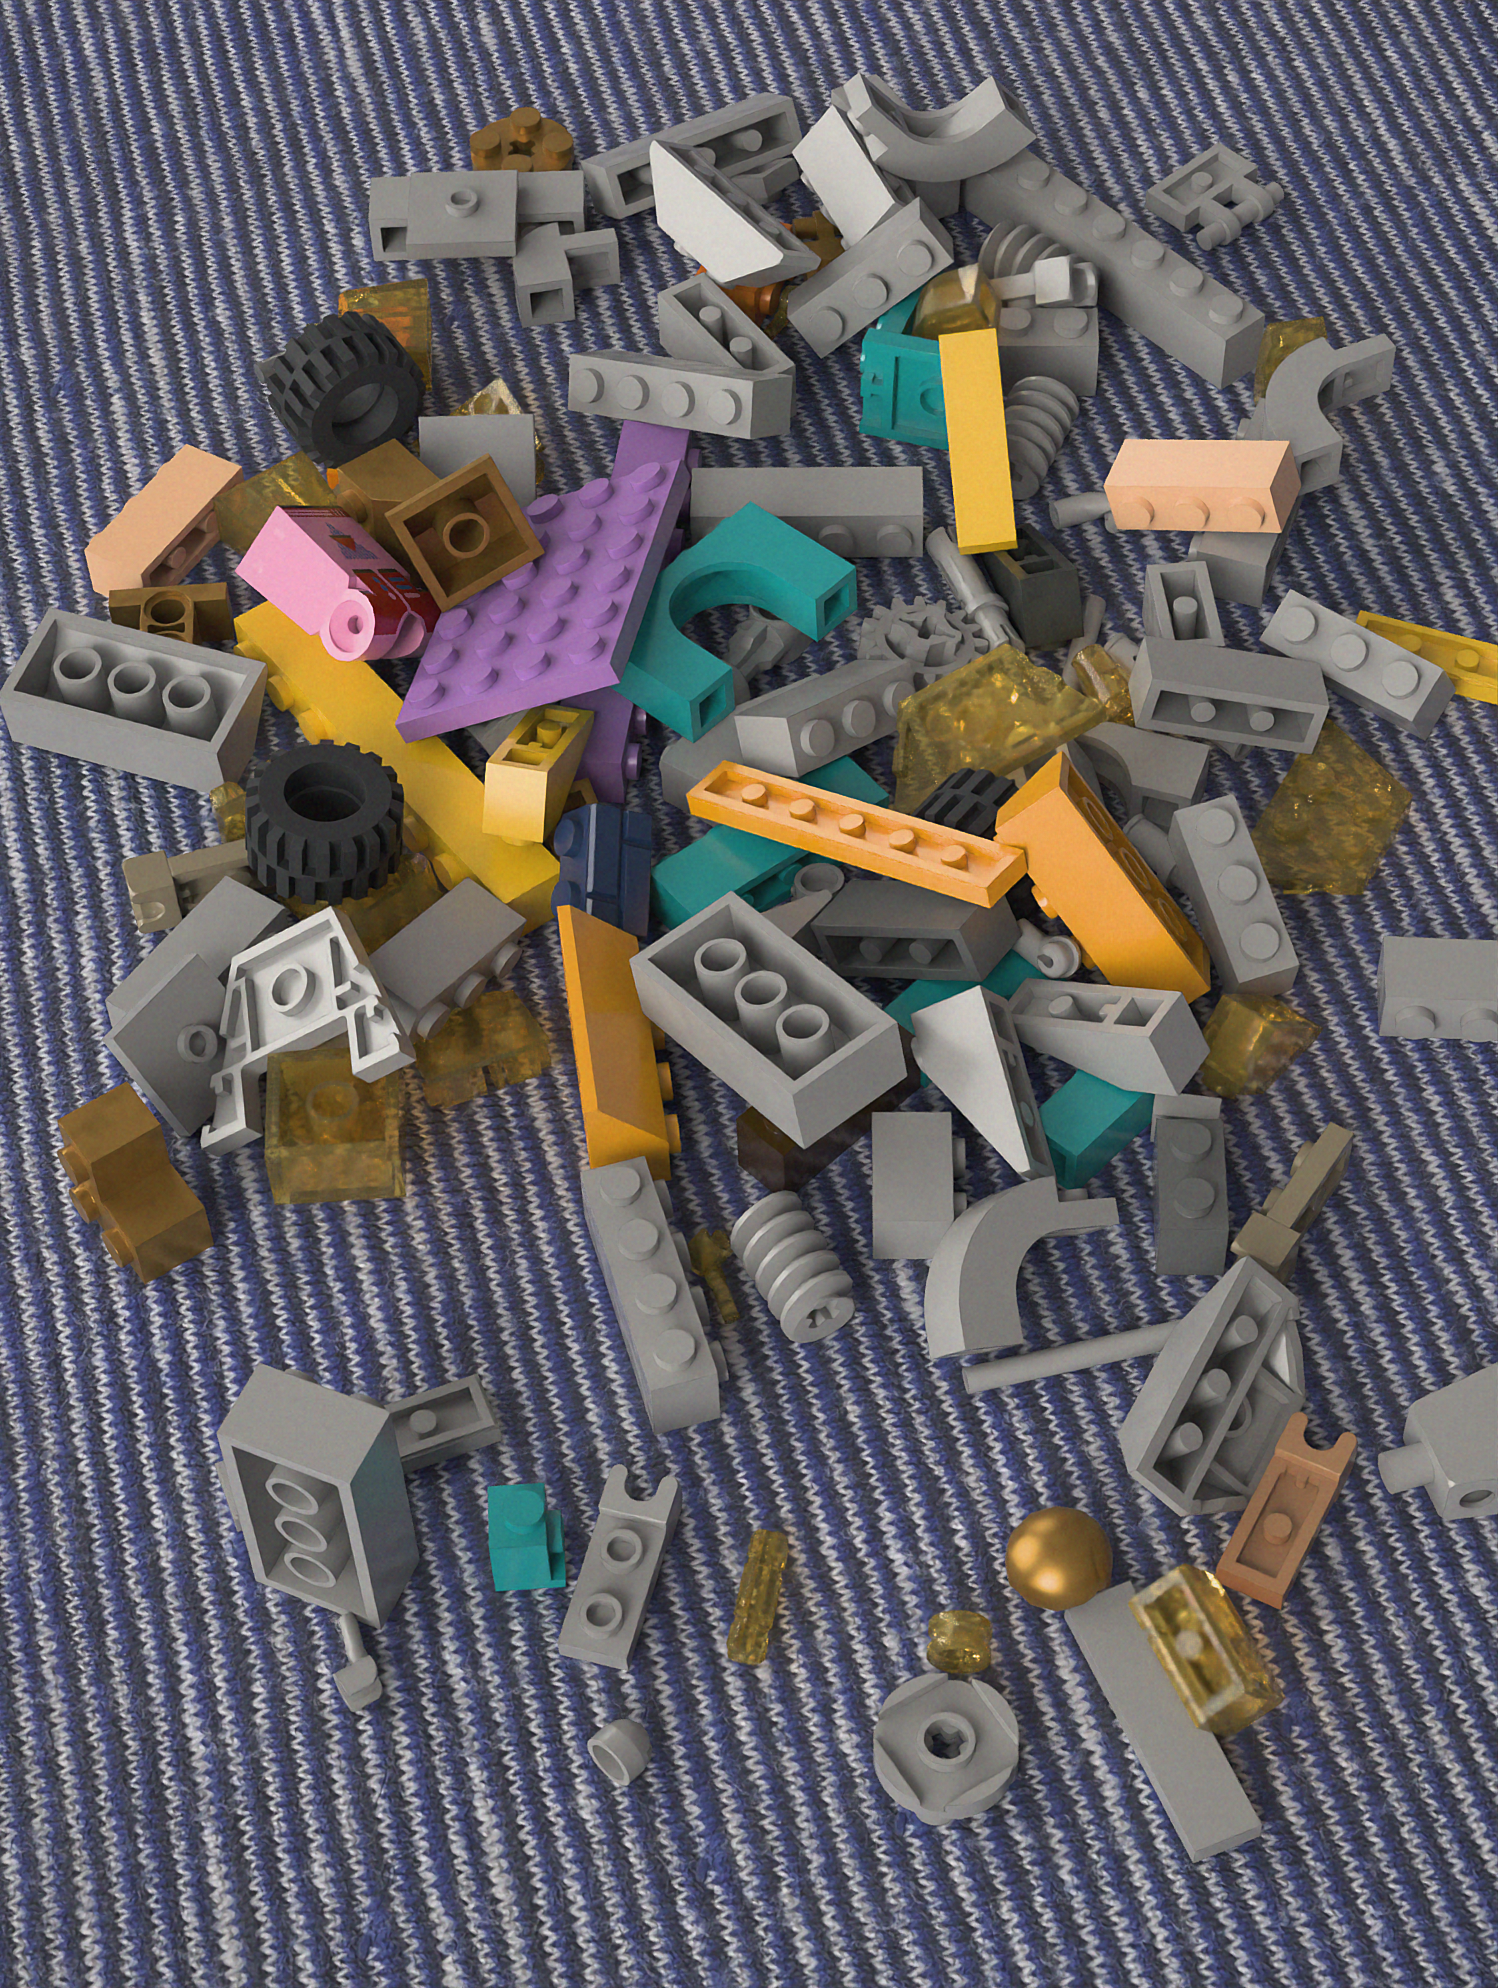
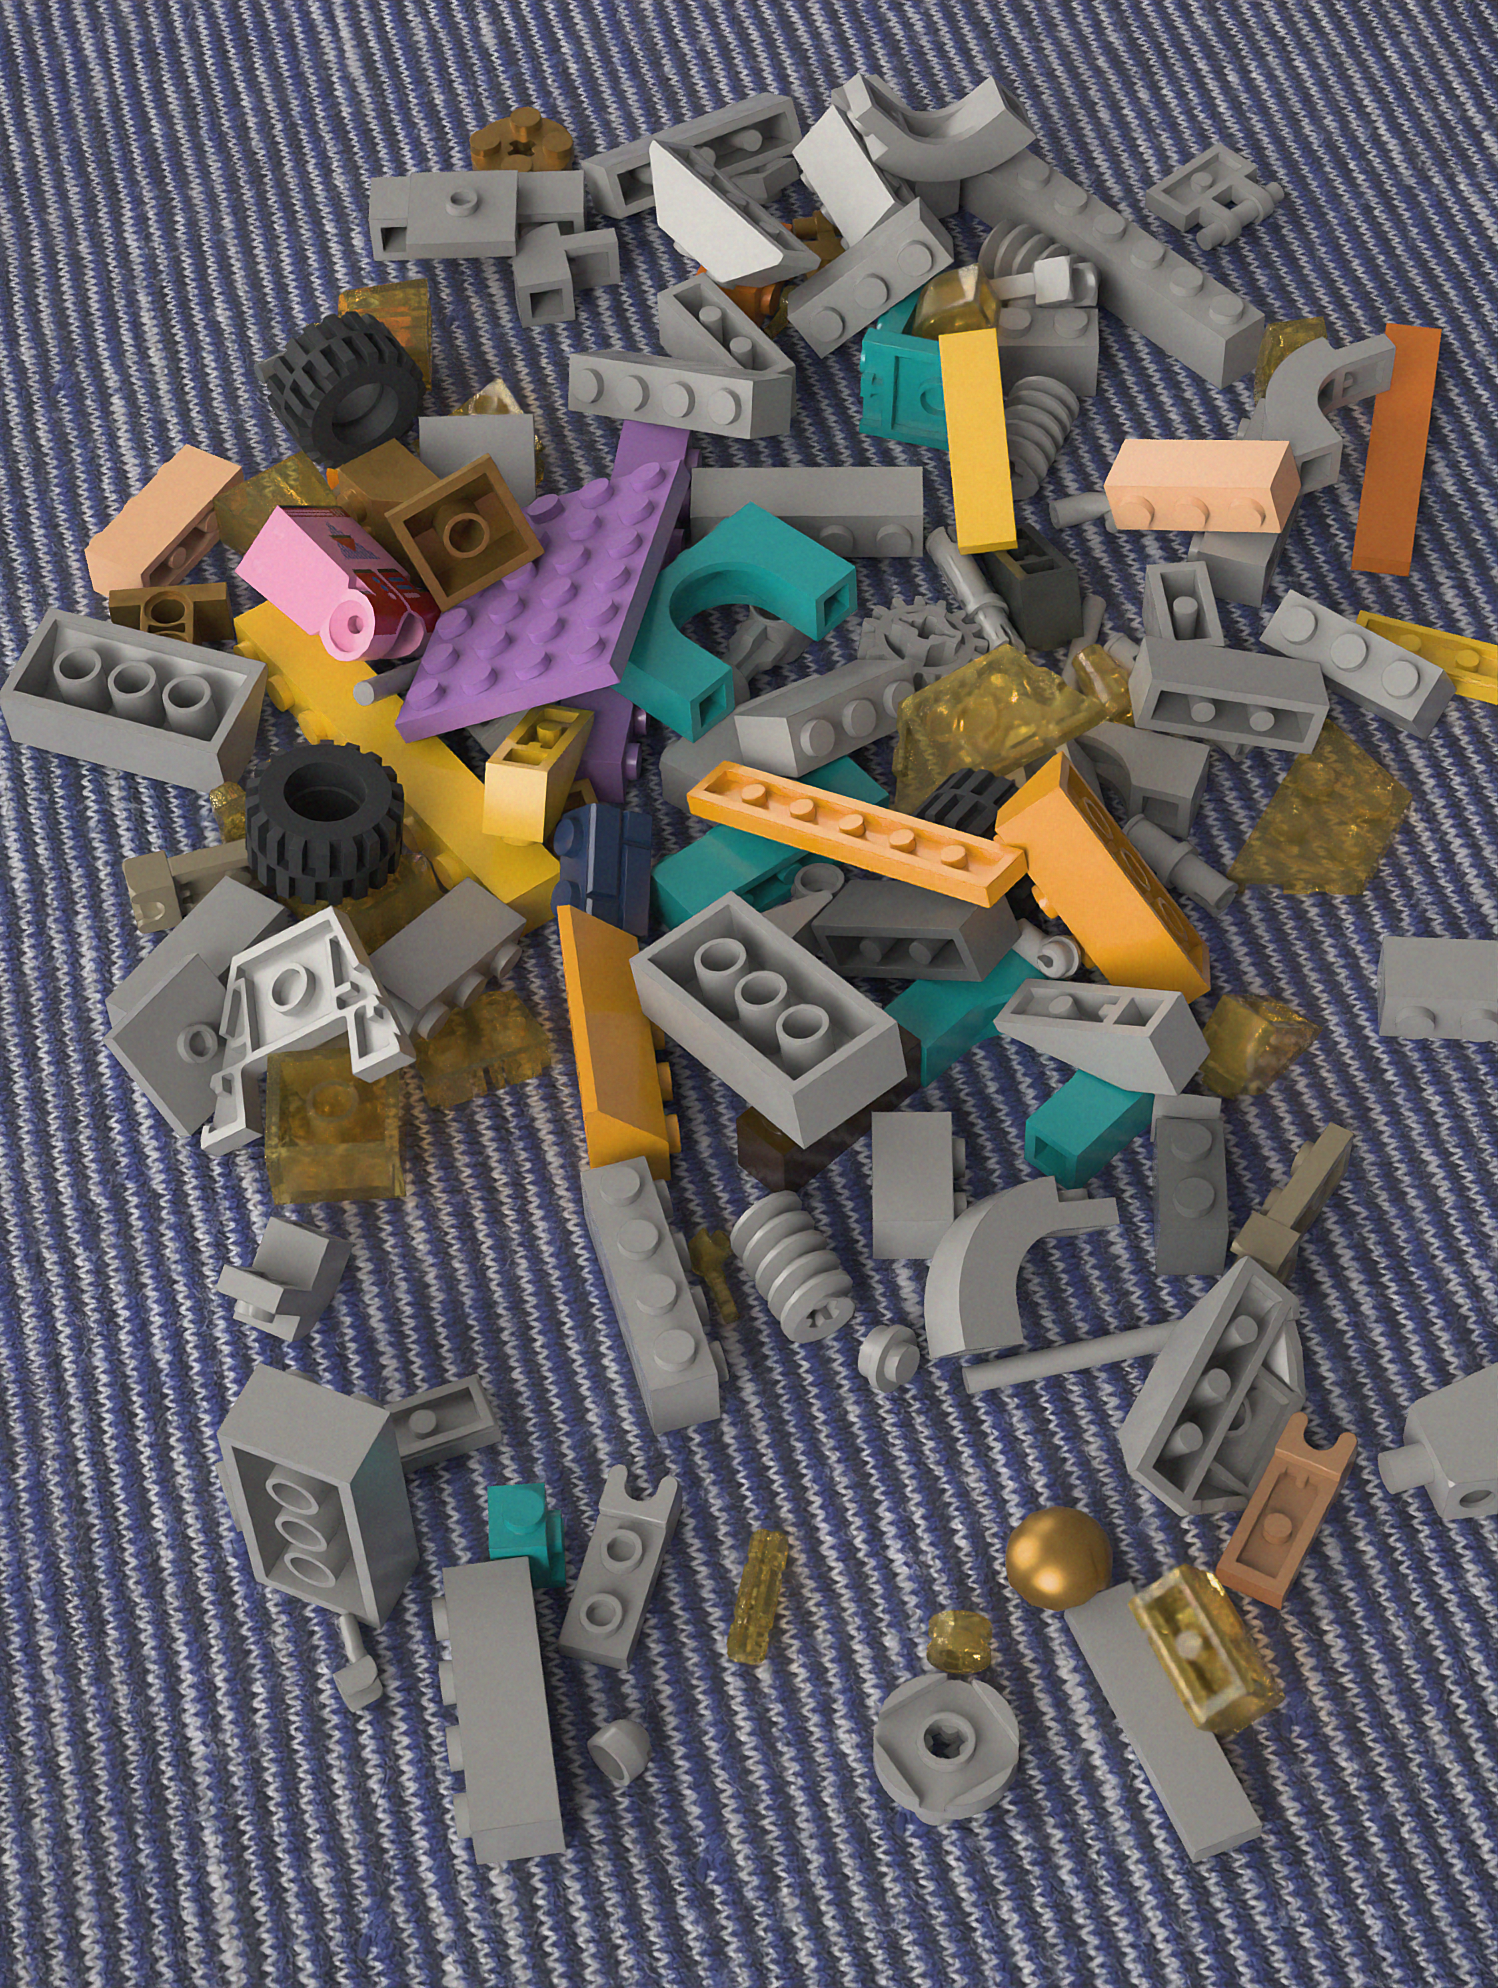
(129, 1185): pearl gold brick -> none
(288, 1280): none -> light grey brick
(385, 684): none -> light grey bar
(502, 1712): none -> light grey brick
(889, 1357): none -> light grey plate
(977, 1062): light grey slope -> none
(1232, 898): light grey brick -> none
(1397, 454): none -> orange tile

